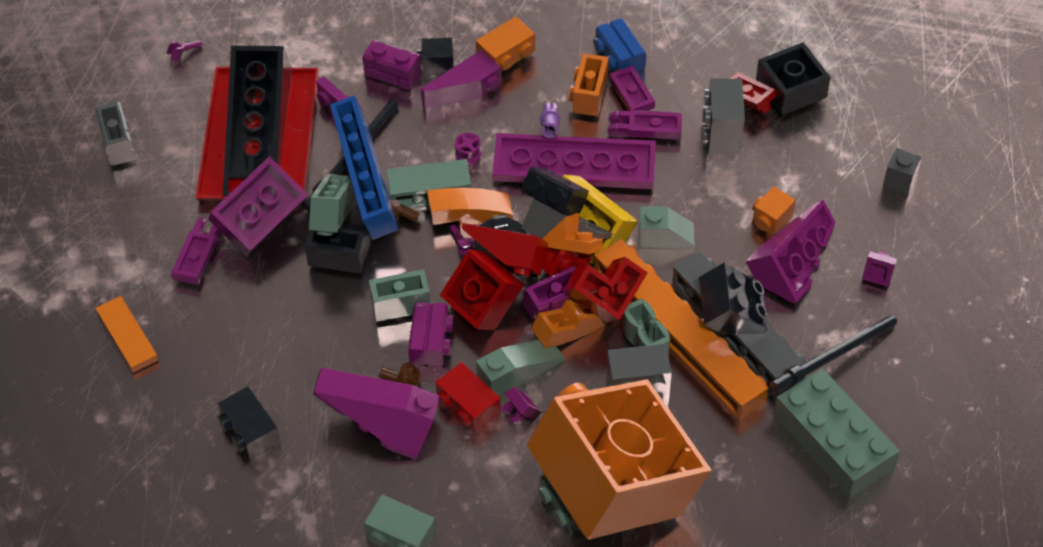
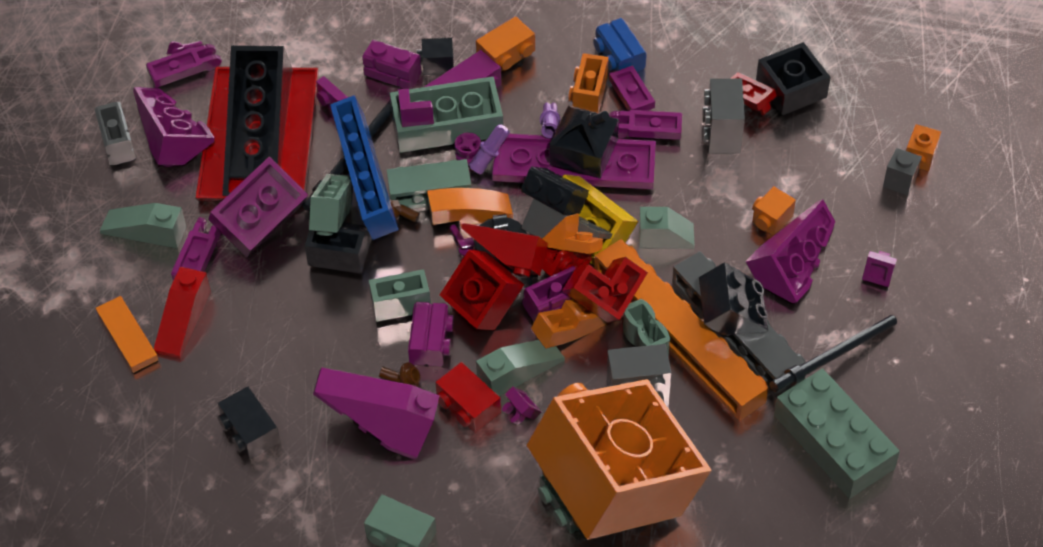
(146, 223): none -> sand green slope
(170, 131): none -> magenta wedge
(182, 311): none -> red slope
(183, 64): none -> magenta hinge
(414, 112): none -> magenta panel
(457, 109): none -> sand green brick
(489, 149): none -> medium lavender axle
(584, 141): none -> black piece
(924, 143): none -> orange brick

